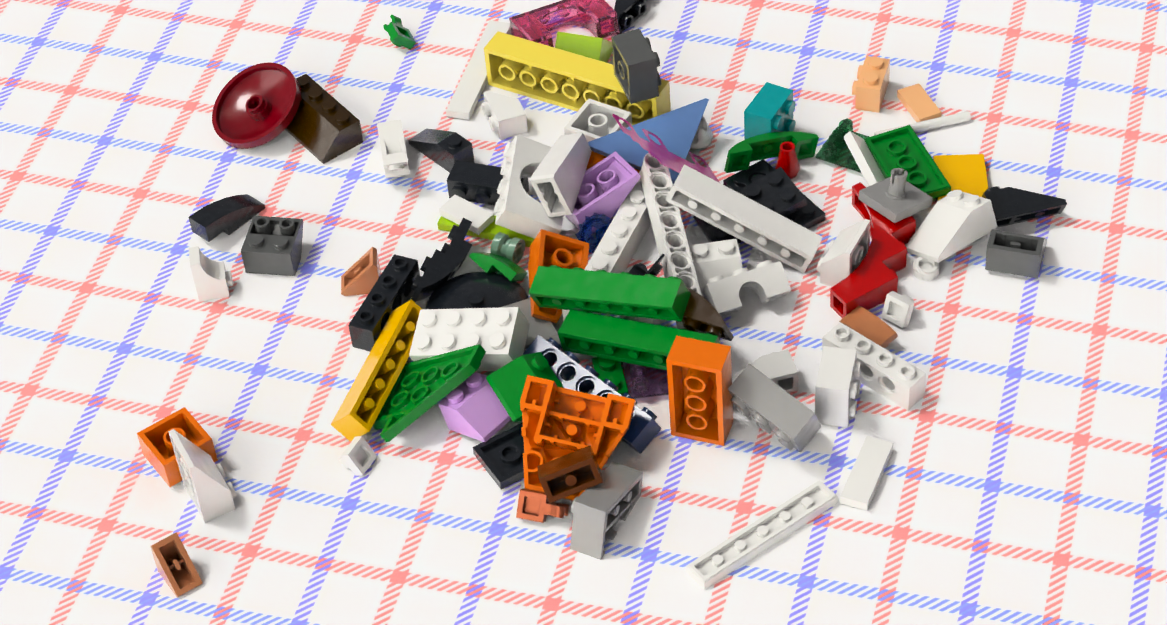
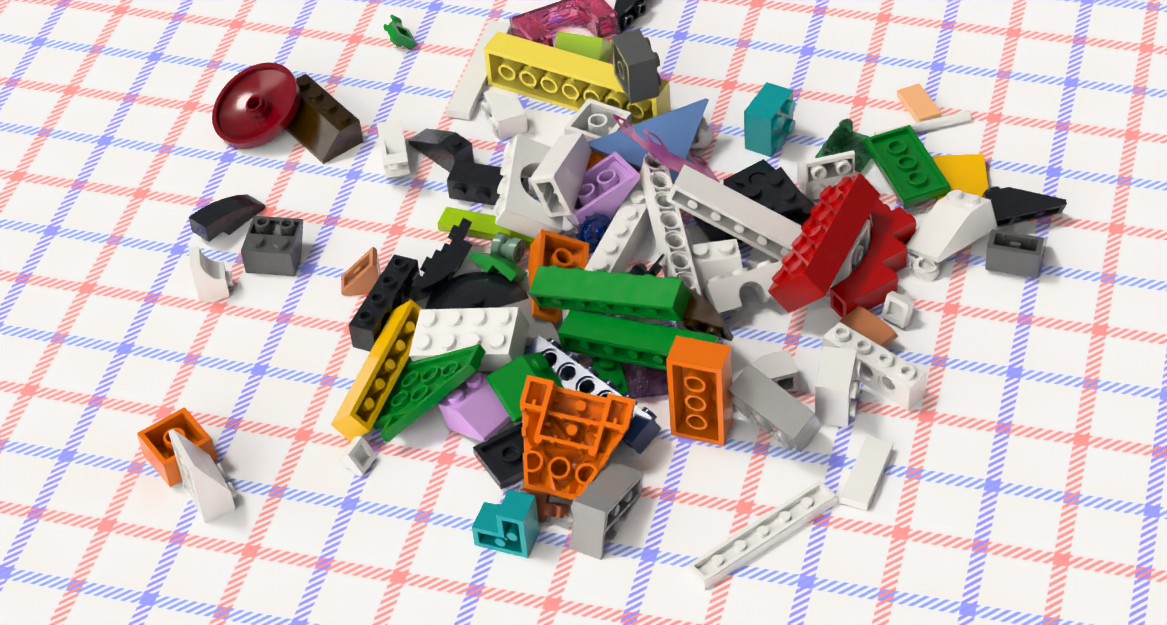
(175, 565): nougat slope -> none
(458, 208): white tile -> none
(509, 525): none -> teal brick
(569, 474): reddish brown brick -> none
(768, 146): green slope -> none
(788, 159): red cone -> none
(821, 172): none -> white slope
(823, 243): none -> red brick
(864, 158): white tile -> none
(871, 84): light nougat brick -> none
(895, 197): light grey tile -> none

